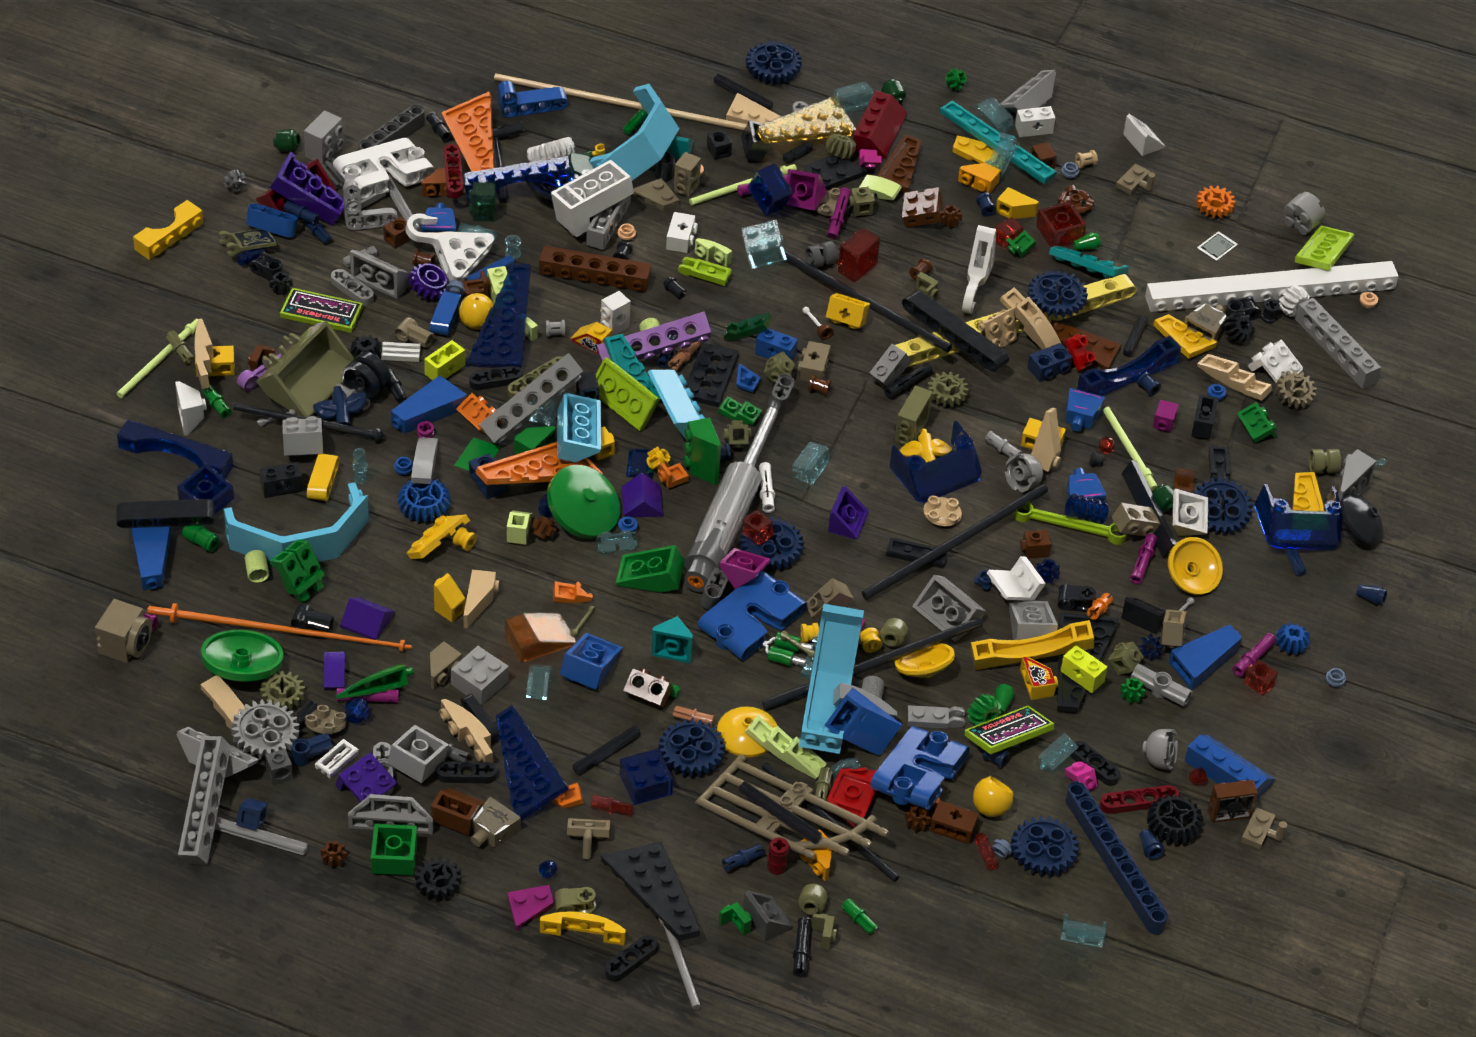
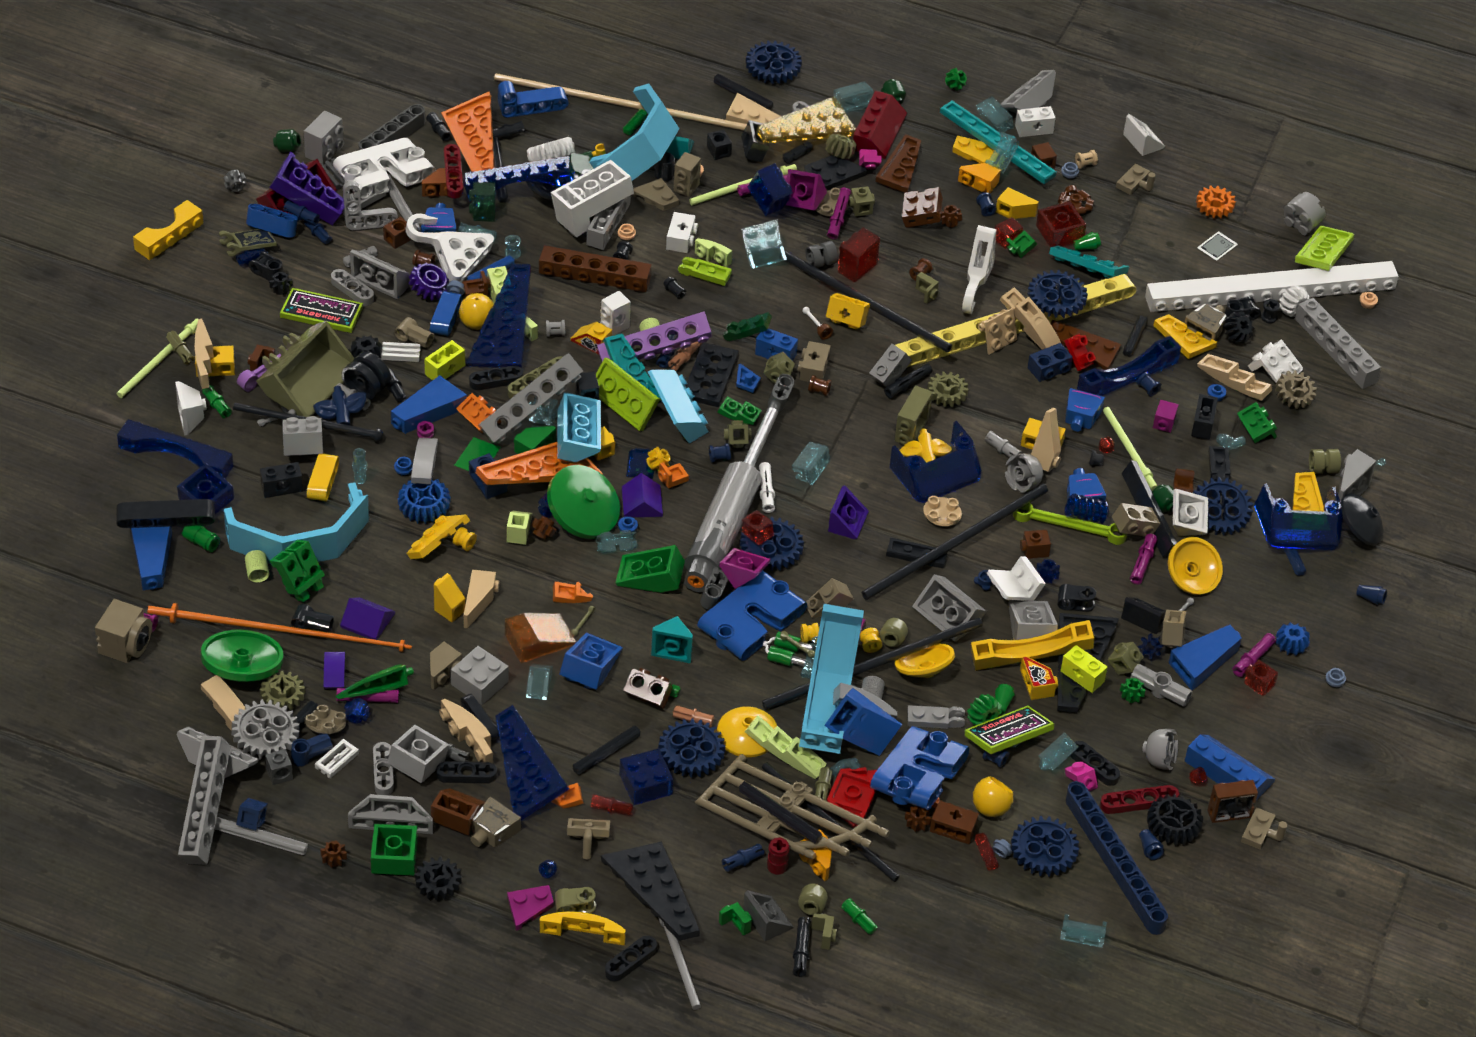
(366, 778): dark purple bracket -> none
(702, 450): green slope -> none
(882, 187): yellowish green slope -> none
(955, 331): black beam -> none
(1099, 606): orange pin -> none
(1227, 441): none -> clear light blue arm

